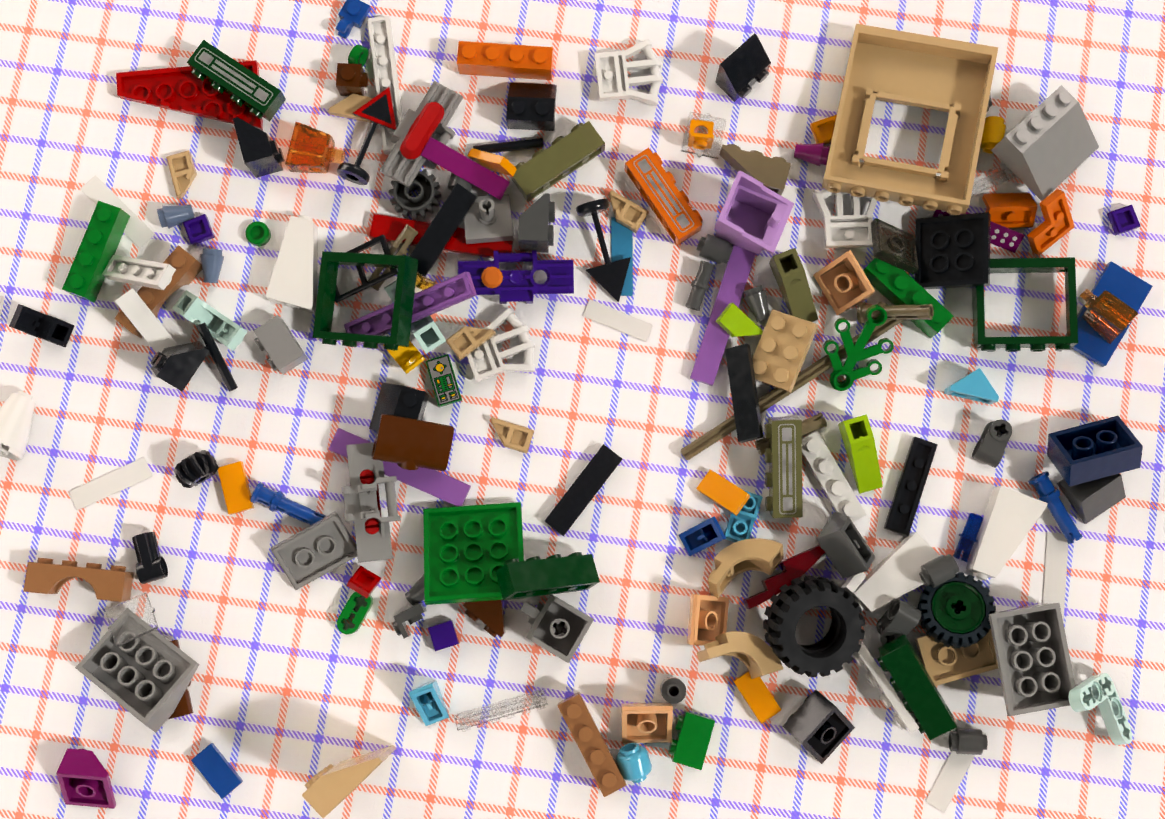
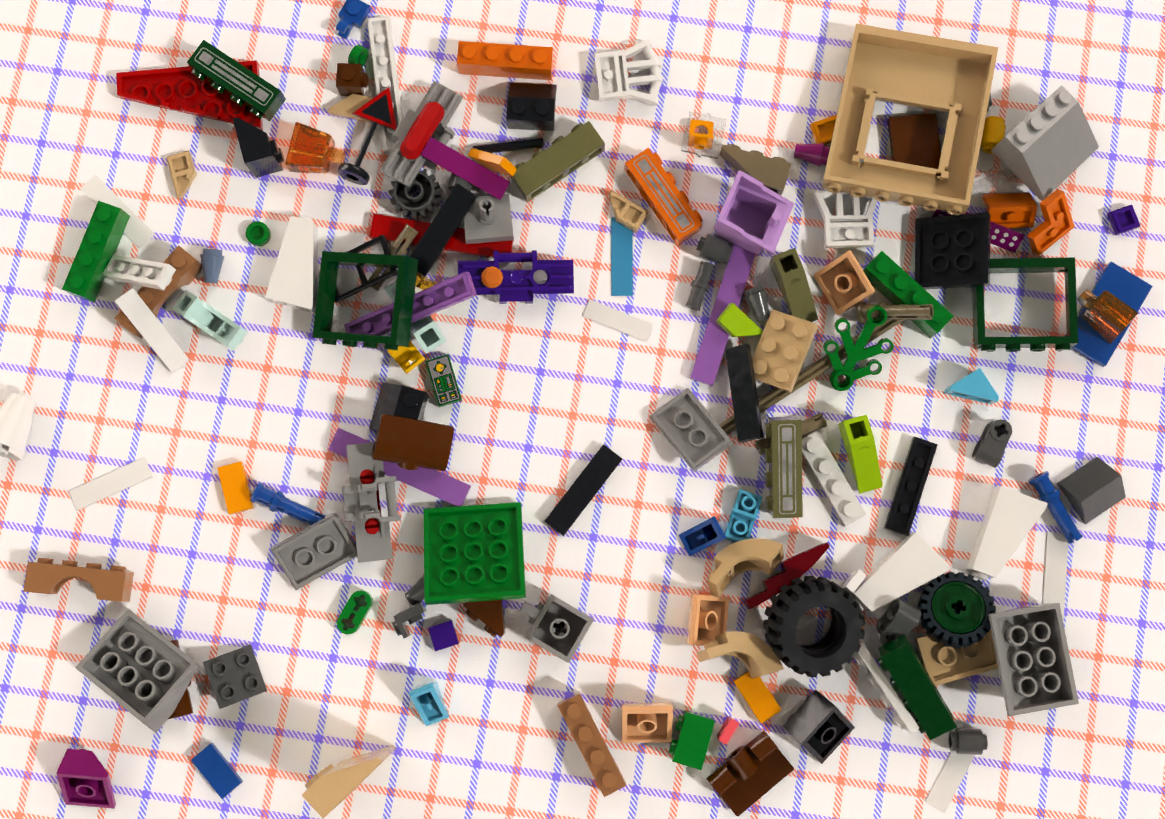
(41, 326): black brick -> none
(131, 619): clear piece -> none
(150, 564): black piece -> none
(174, 214): sand blue cone -> none
(179, 363): black slope -> none
(196, 469): black gear -> none
(198, 229): dark purple tile -> none
(217, 357): black bar -> none
(234, 676): none -> dark grey hinge
(280, 345): light grey brick -> none
(363, 582): red tile -> none
(468, 340): tan tile -> none
(487, 360): white plate -> none
(501, 709): clear piece -> none
(513, 435): tan tile -> none
(535, 226): dark grey slope -> none
(547, 575): dark green brick -> none
(611, 274): black piece -> none
(634, 762): medium azure head -> none
(667, 684): dark grey brick -> none
(691, 430): none -> light grey tile
(723, 492): light orange tile -> none
(727, 730): none -> coral tile
(743, 69): black slope -> none
(750, 773): none -> reddish brown panel
(845, 546): dark grey slope -> none
(894, 246): clear smoke tile -> none
(915, 140): none -> reddish brown tile
(938, 570): dark grey brick -> none
(968, 537): clear blue axle -> none
(1094, 450): dark blue brick -> none
(1101, 691): light aqua beam -> none

